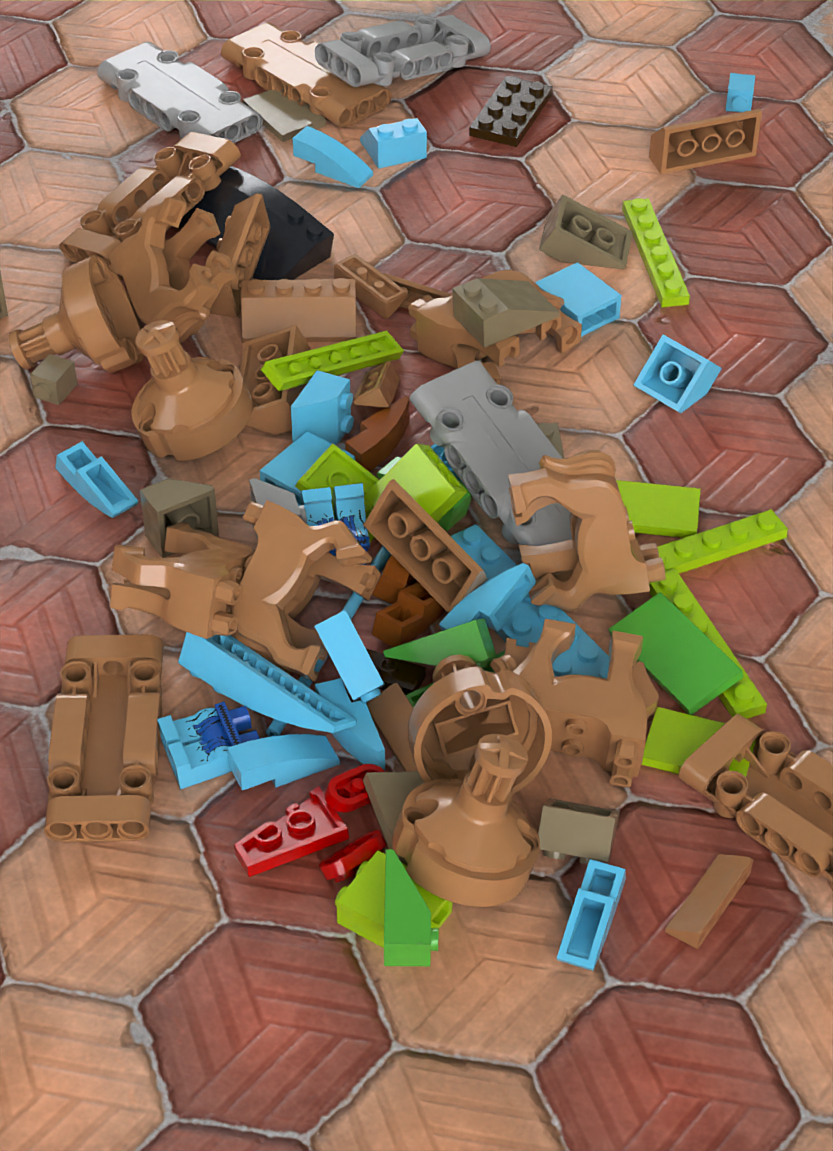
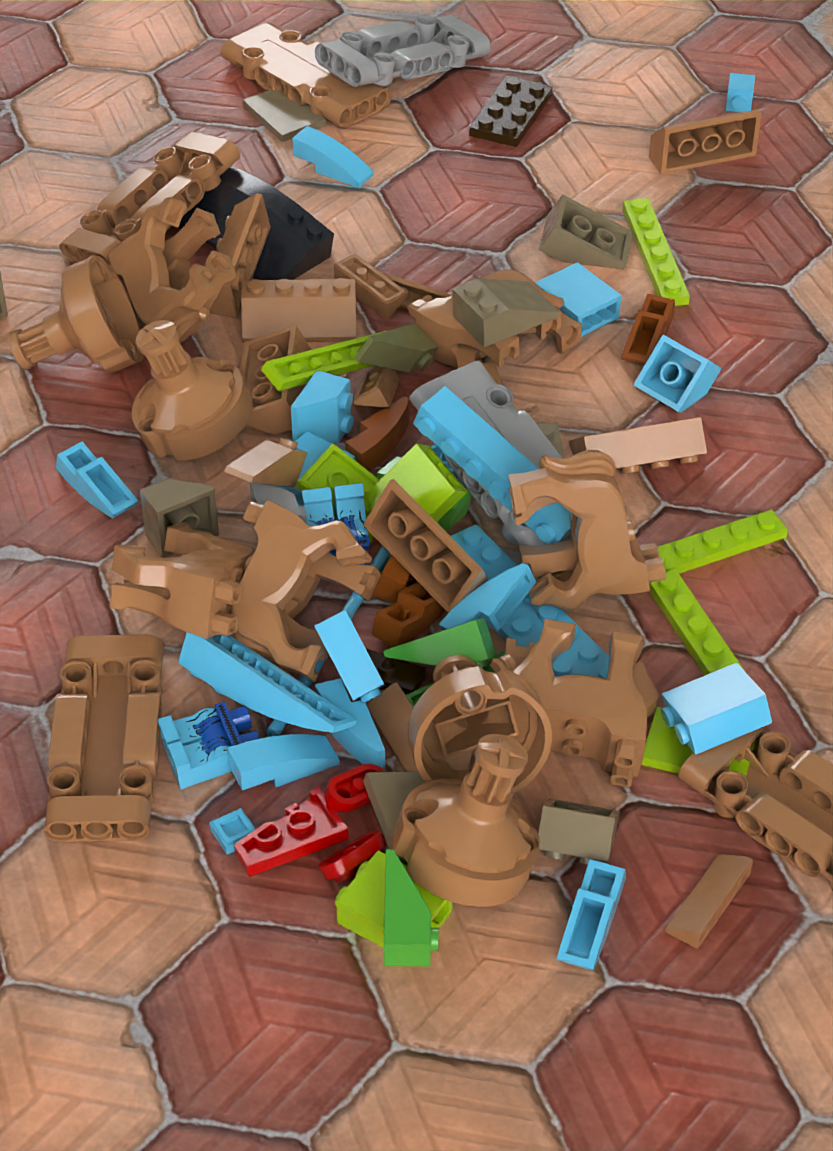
(53, 379): dark tan brick -> none
(178, 94): panel -> none
(231, 829): none -> medium azure tile
(270, 463): none -> medium nougat slope
(396, 142): medium azure slope -> none
(398, 349): none -> olive slope
(485, 457): none -> medium azure brick
(648, 328): none -> dark orange slope
(648, 444): none -> slope
(661, 508): lime tile -> none
(679, 654): bright green tile -> none
(715, 708): none -> medium azure brick

